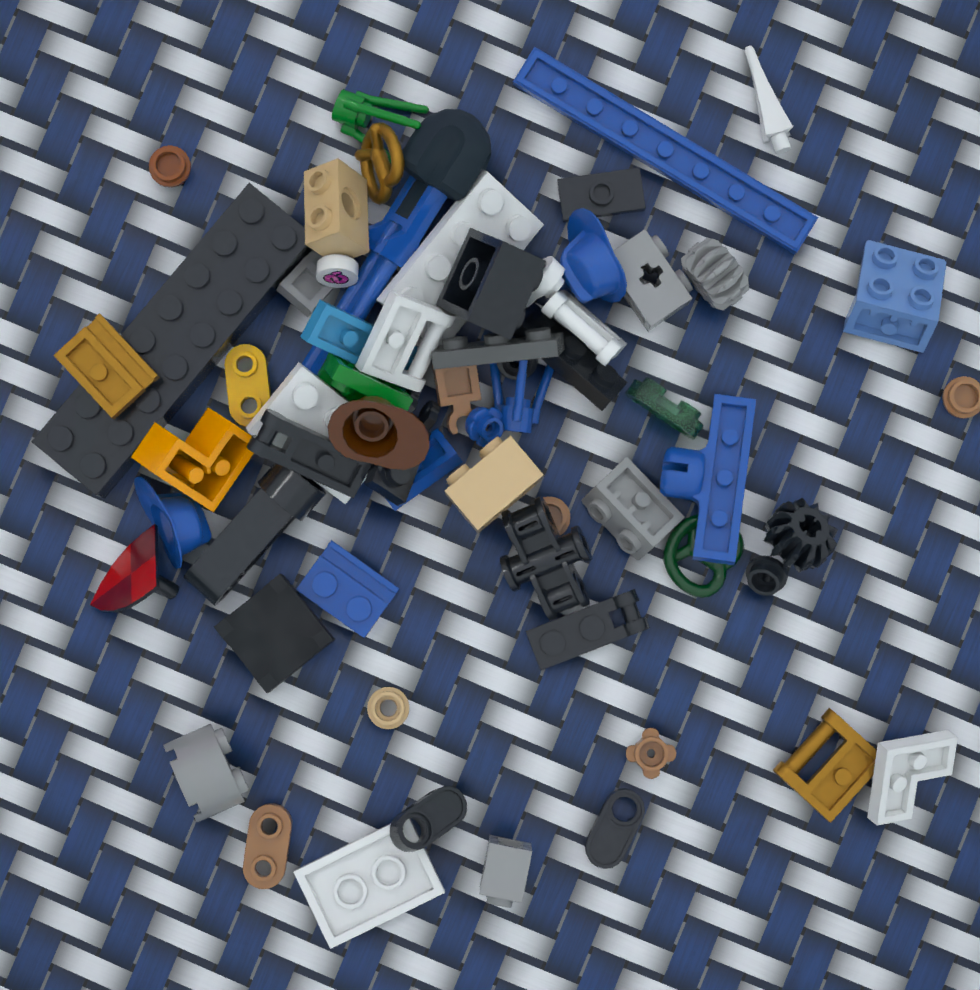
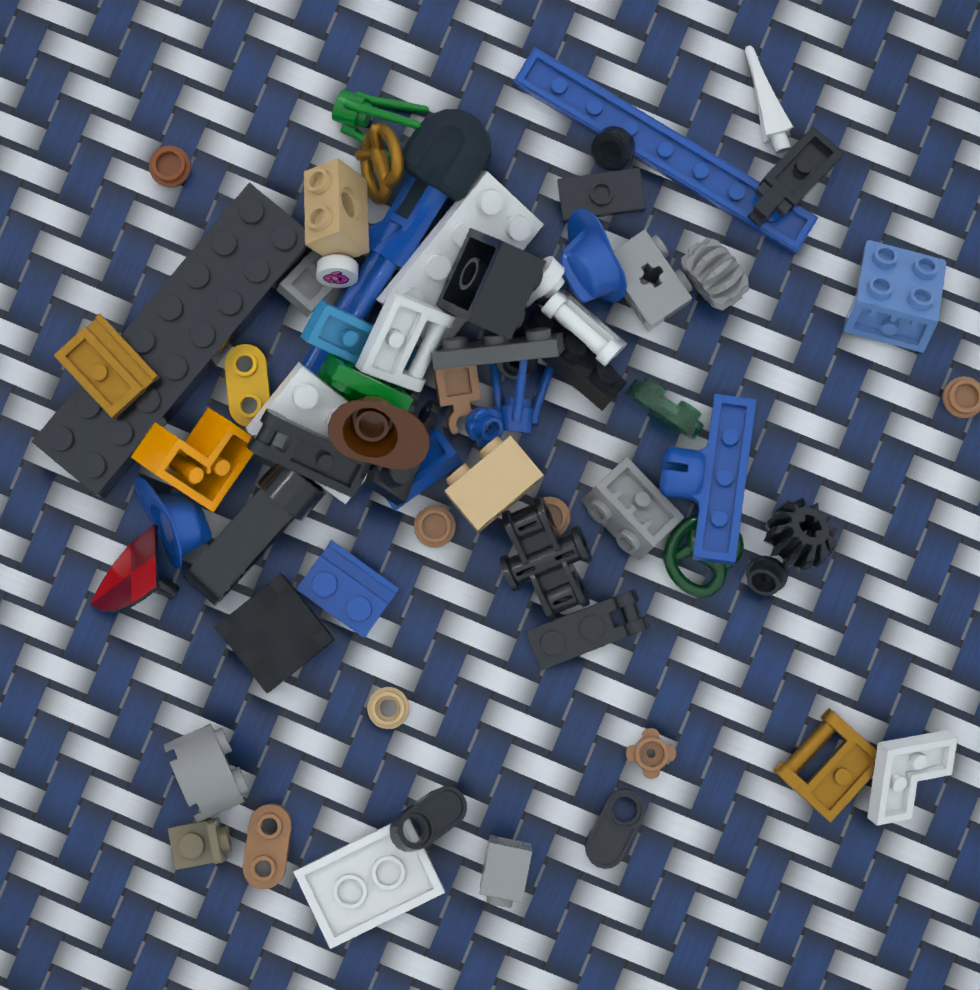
(199, 843): none -> dark tan bracket
(434, 526): none -> medium nougat plate
(613, 148): none -> black tile
(795, 176): none -> black hinge

